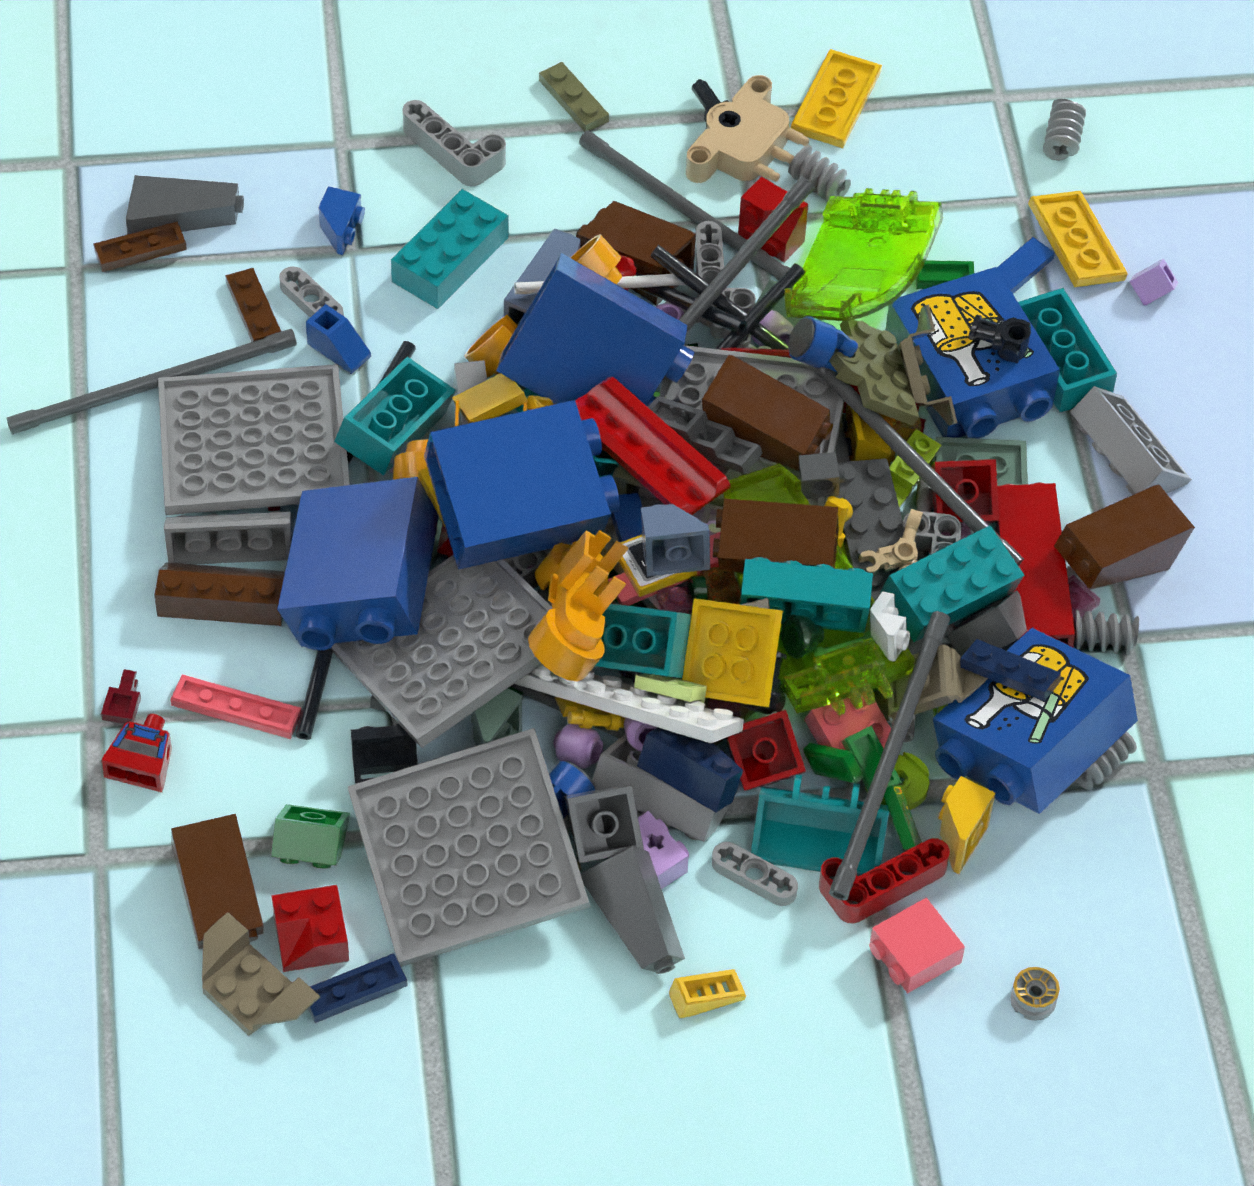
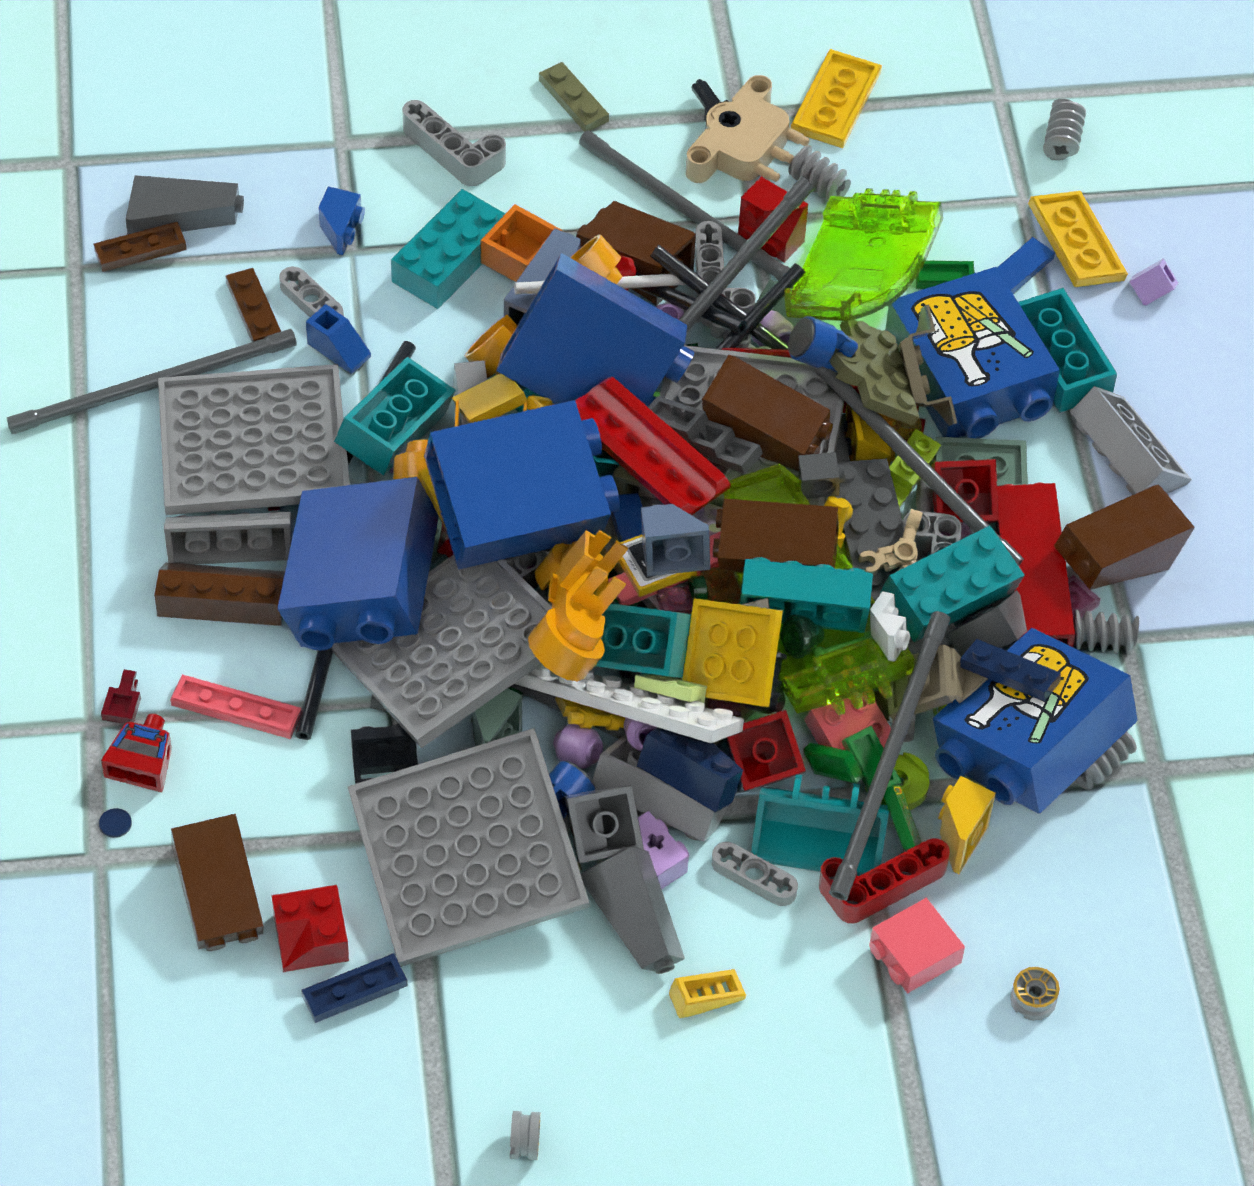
(115, 822): none -> dark blue piece
(246, 983): dark tan piece -> none
(309, 835): green slope -> none
(514, 242): none -> orange piece
(525, 1135): none -> light grey wheel
(1007, 337): black connector -> none

